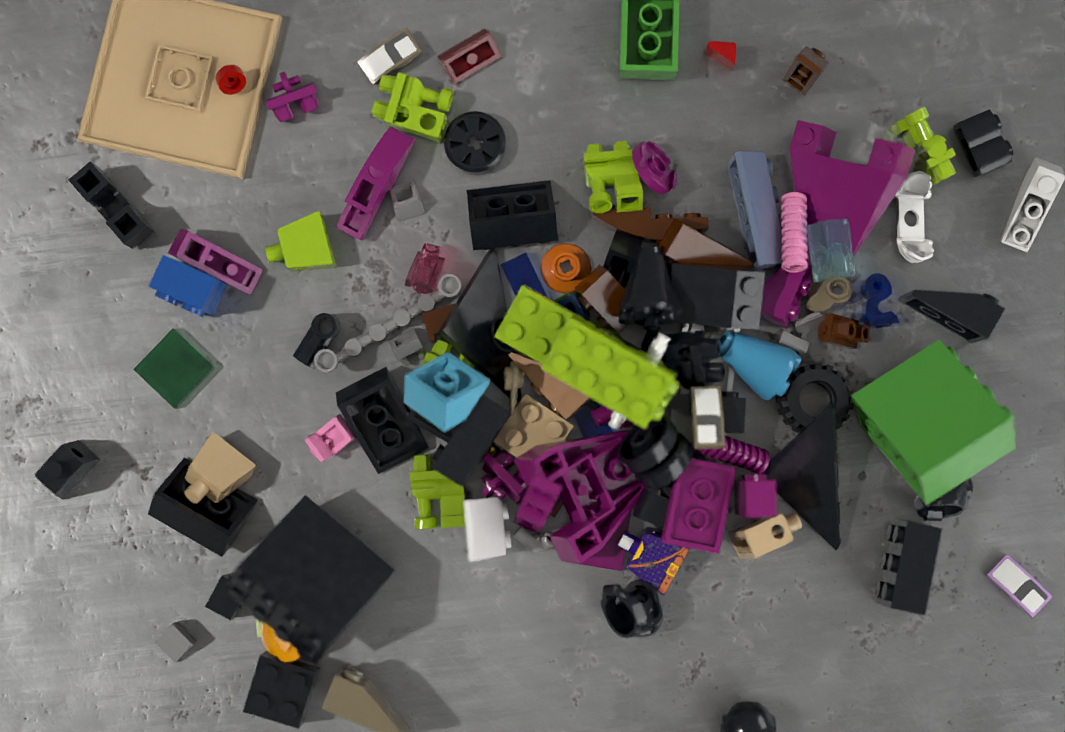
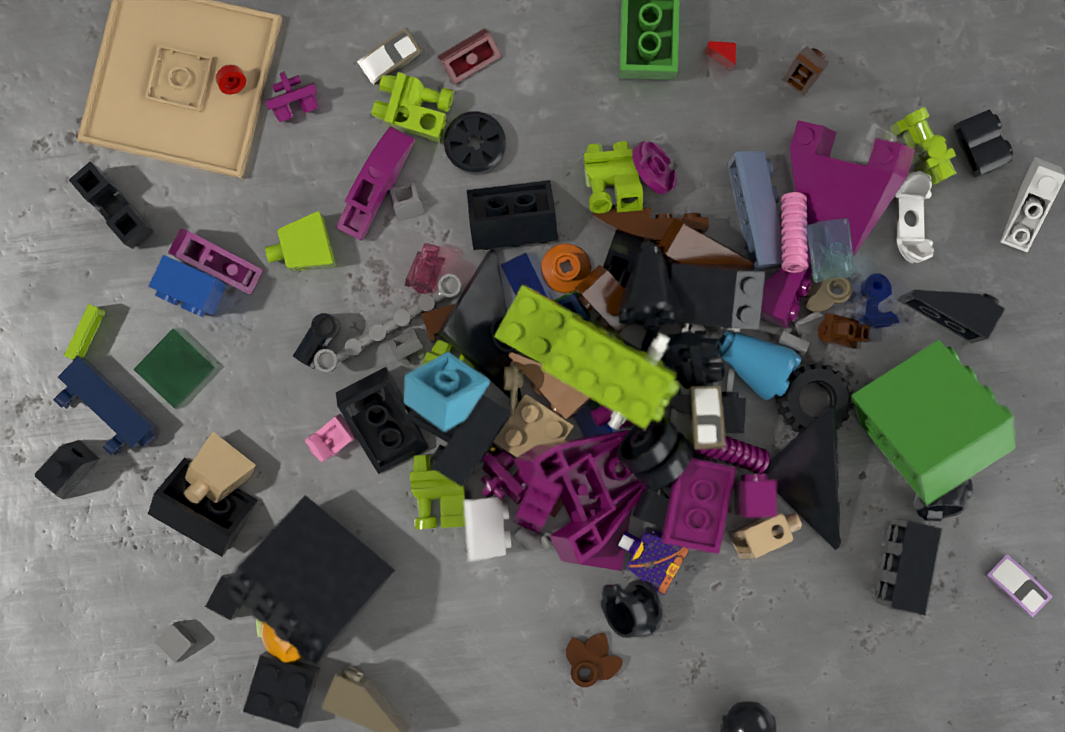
(85, 332): none -> lime tile
(108, 403): none -> dark blue brick
(594, 656): none -> reddish brown plate

